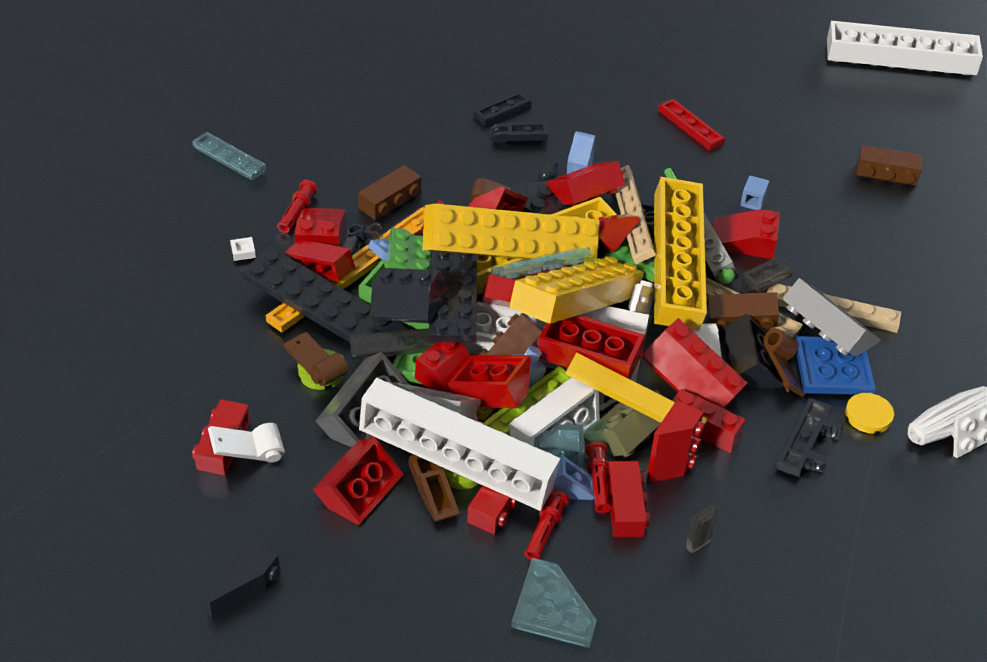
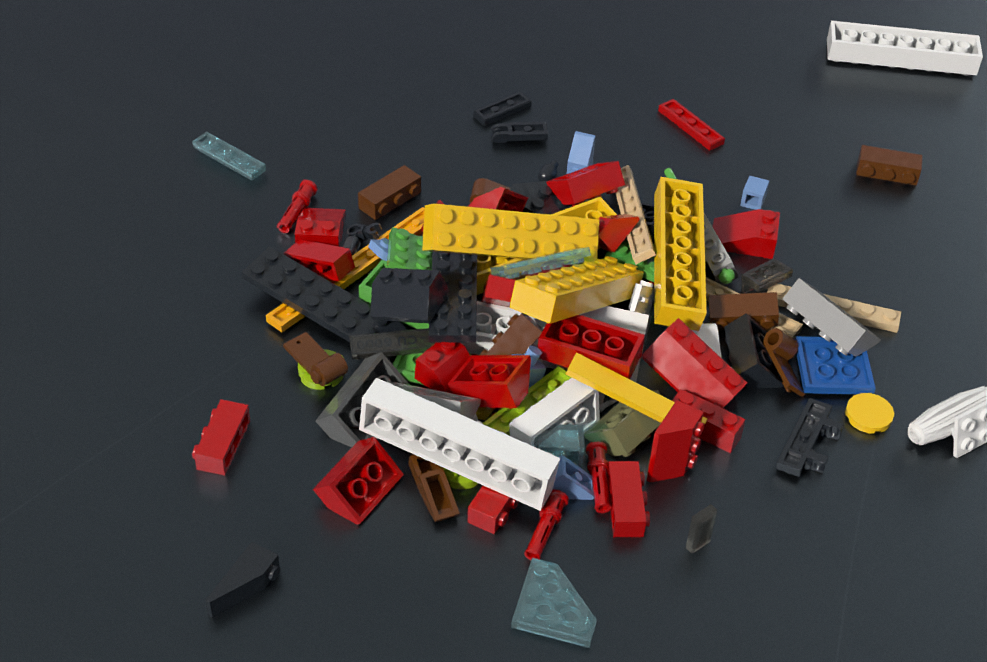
(243, 249): white plate -> none
(260, 444): white door -> none

